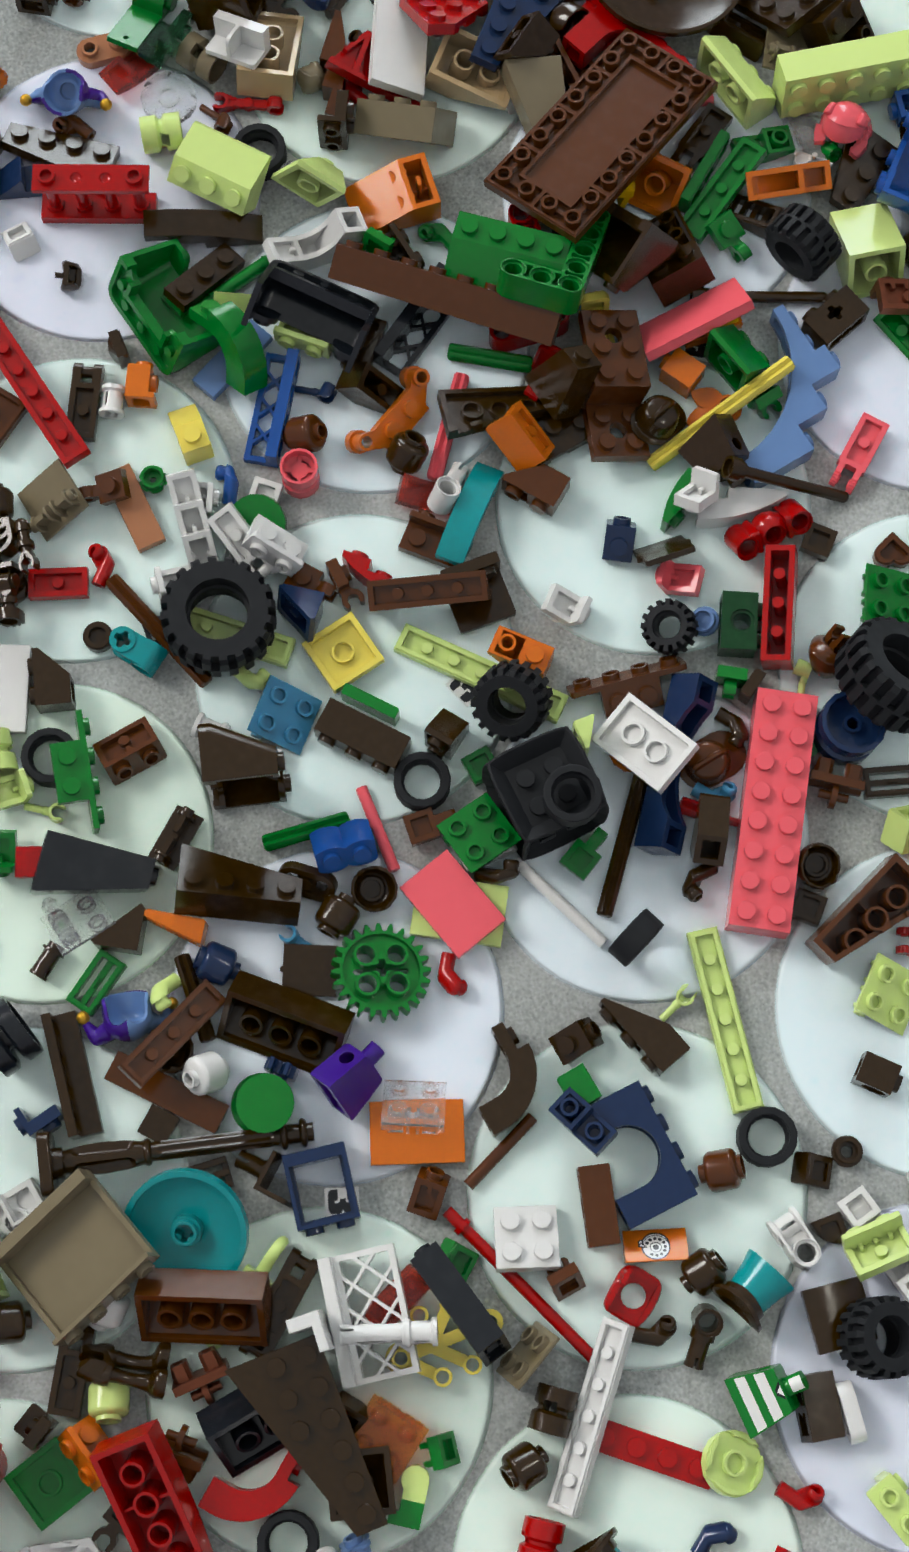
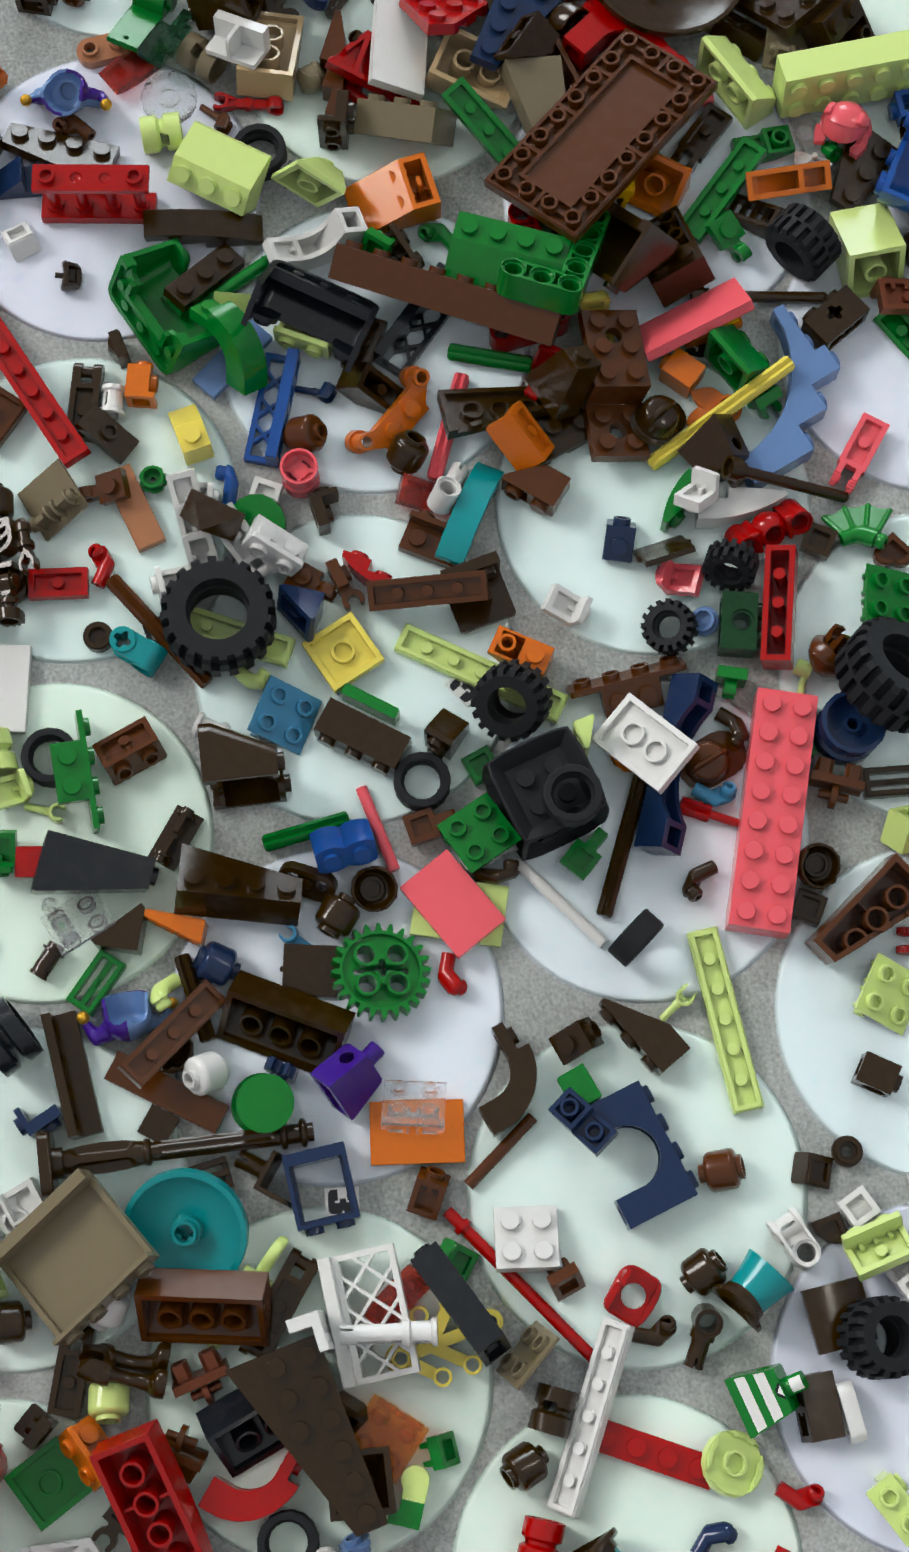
(52, 684): dark brown slope -> none
(107, 434): none -> dark brown plate
(212, 515): none -> dark brown slope
(320, 507): none -> dark brown bracket
(479, 119): none -> green plate
(598, 1205): reddish brown piece -> none
(655, 1245): orange slope -> none
(704, 171): green tile -> none
(710, 830): dark brown slope -> none
(733, 554): none -> black tyre
(751, 686): dark brown tile -> none
(783, 1120): black tyre -> none
(860, 525): none -> green arm

